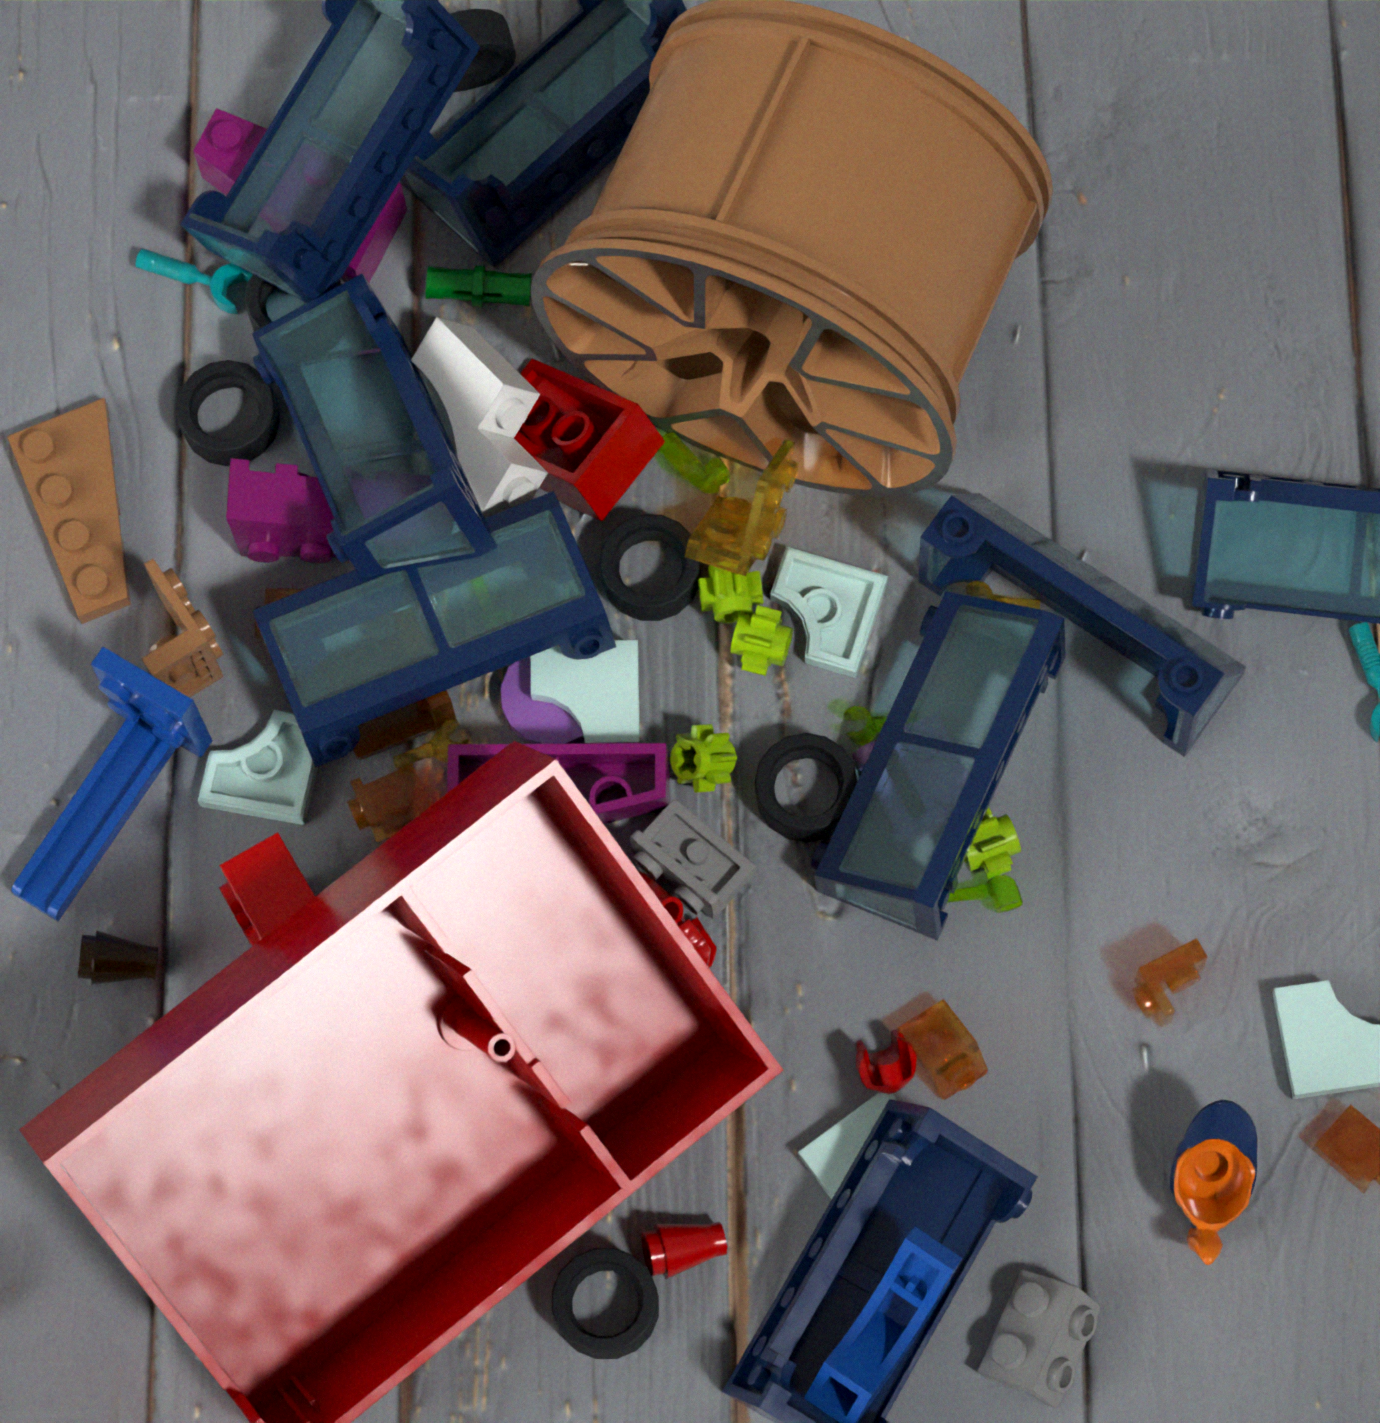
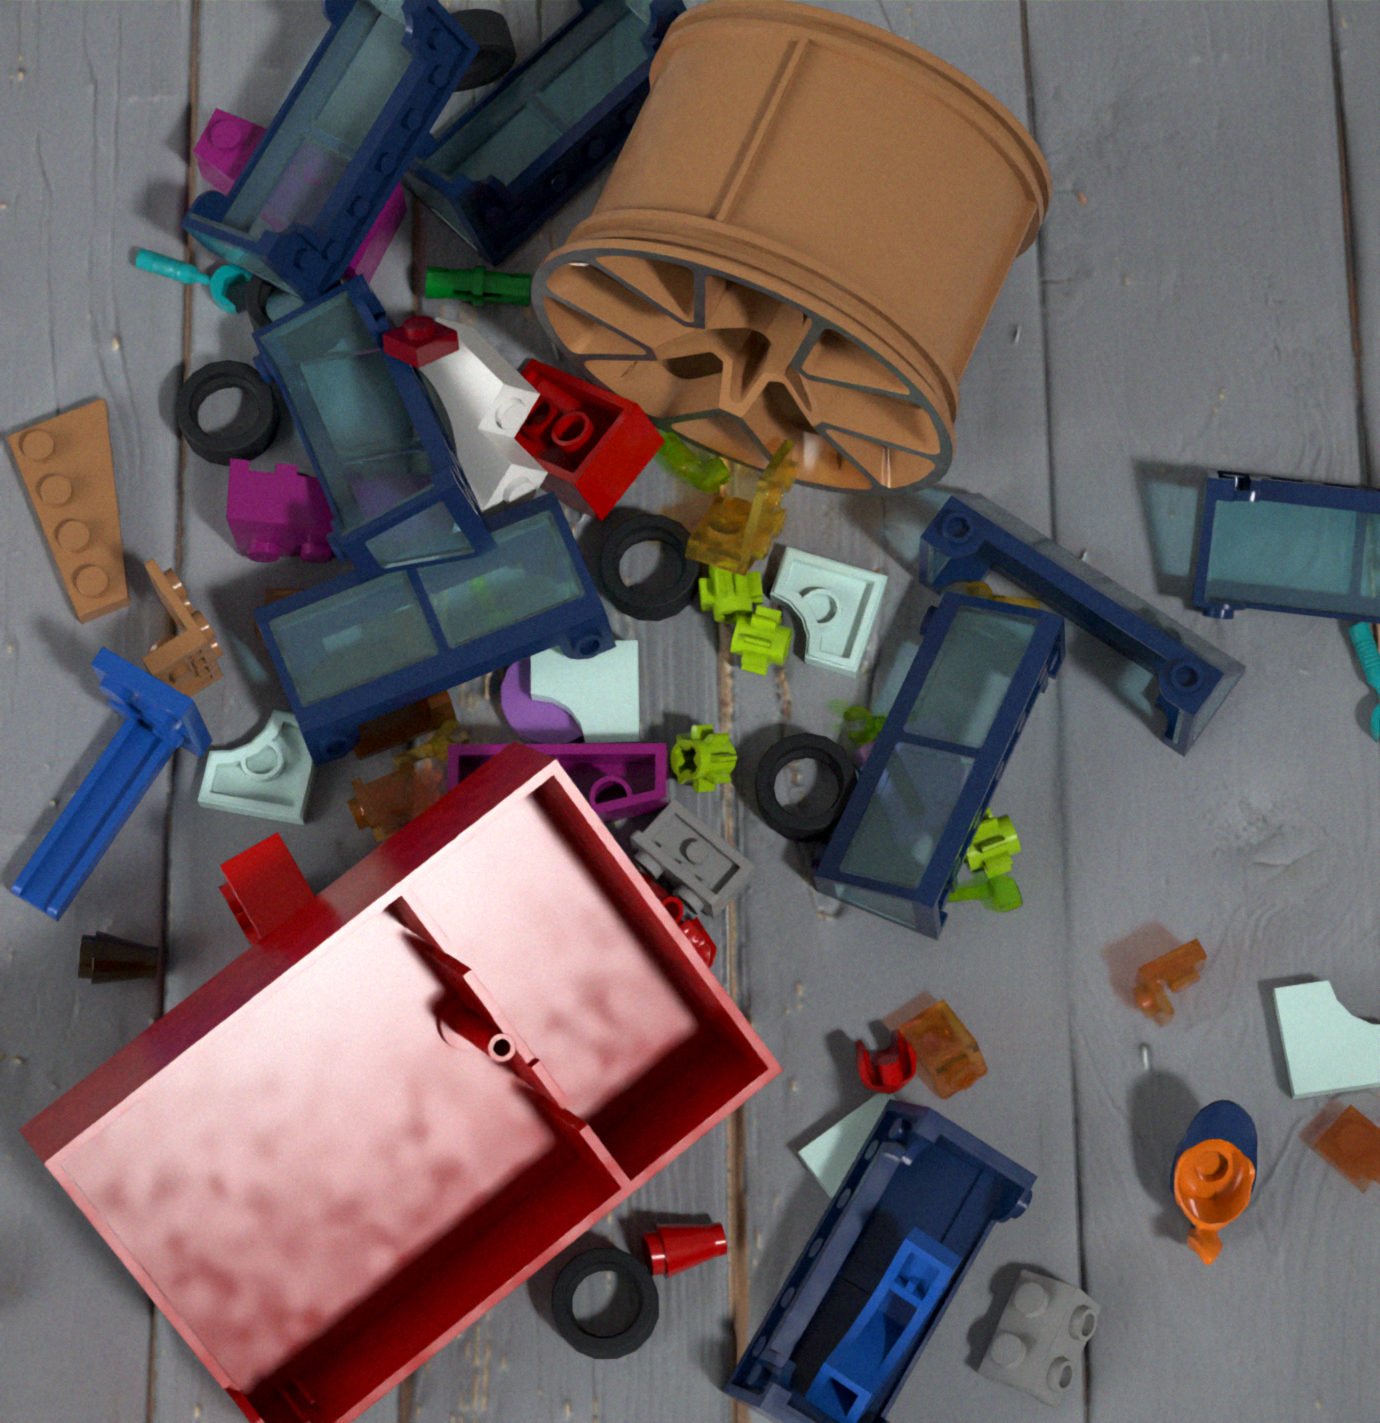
(420, 341): none -> dark red plate

